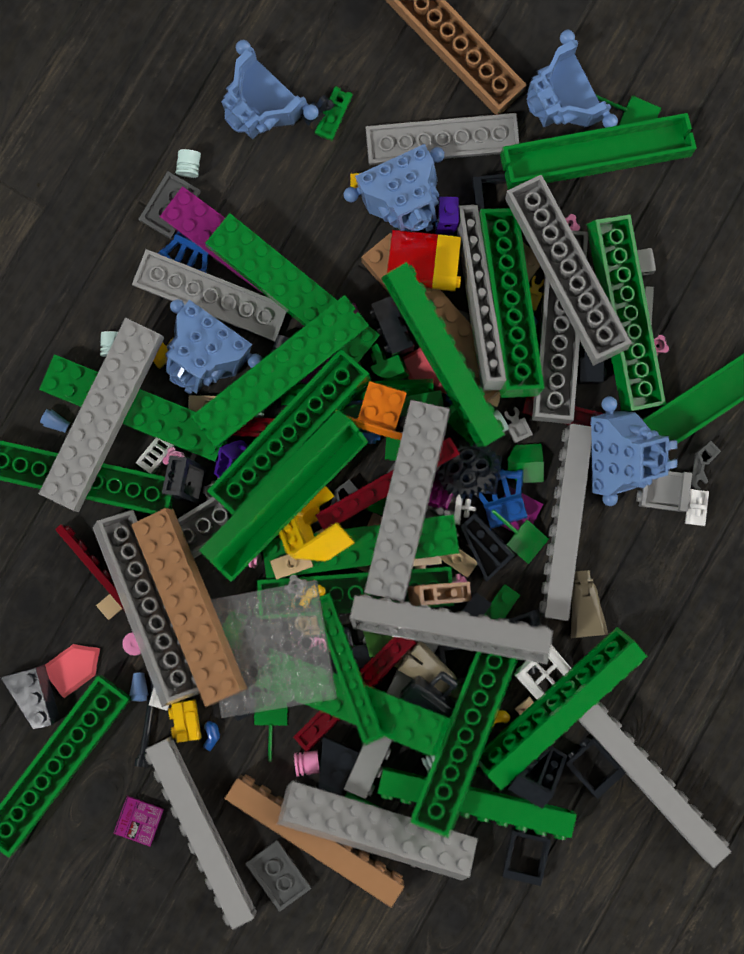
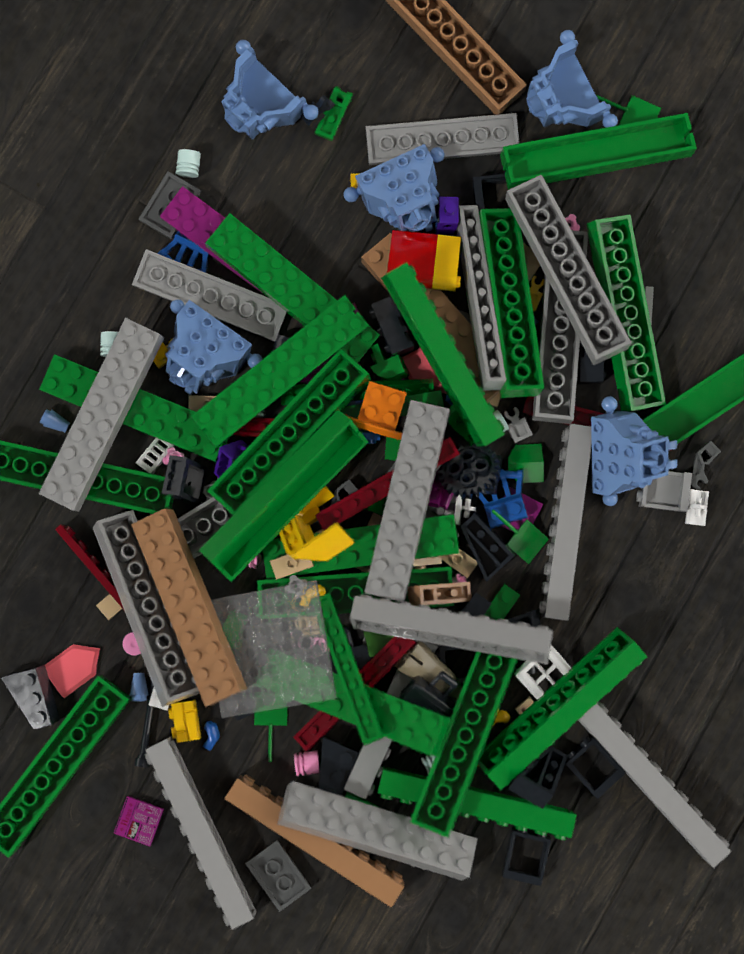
(587, 614): dark tan piece -> none
(646, 261): light grey panel -> none
(663, 346): bright pink plate -> none

